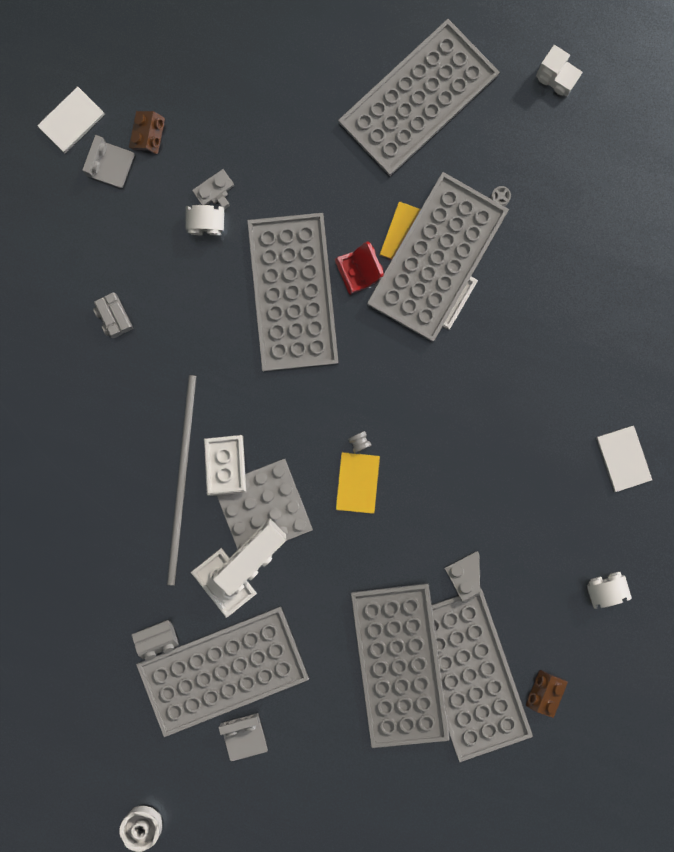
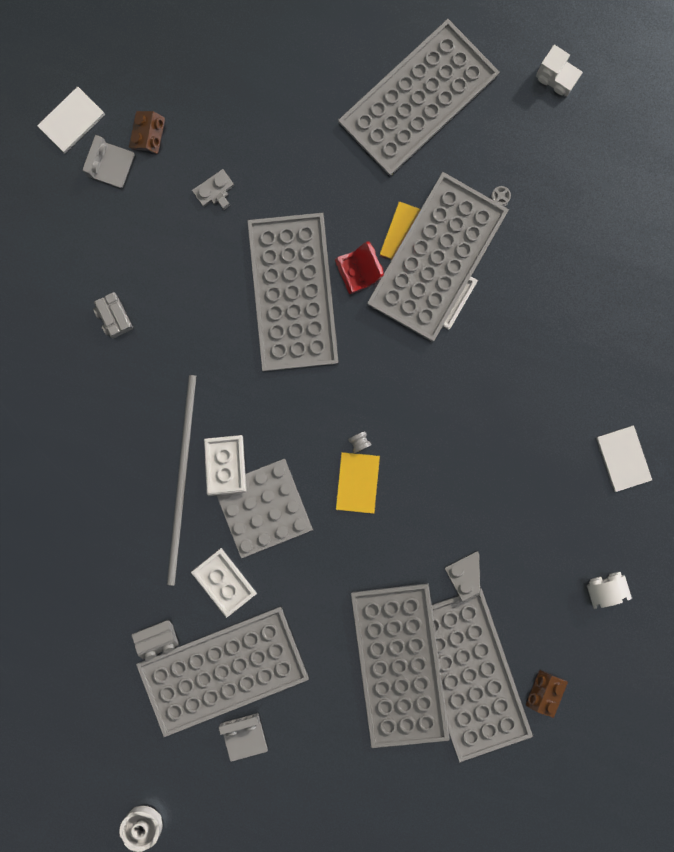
(204, 219): white brick -> none
(249, 558): white brick -> none

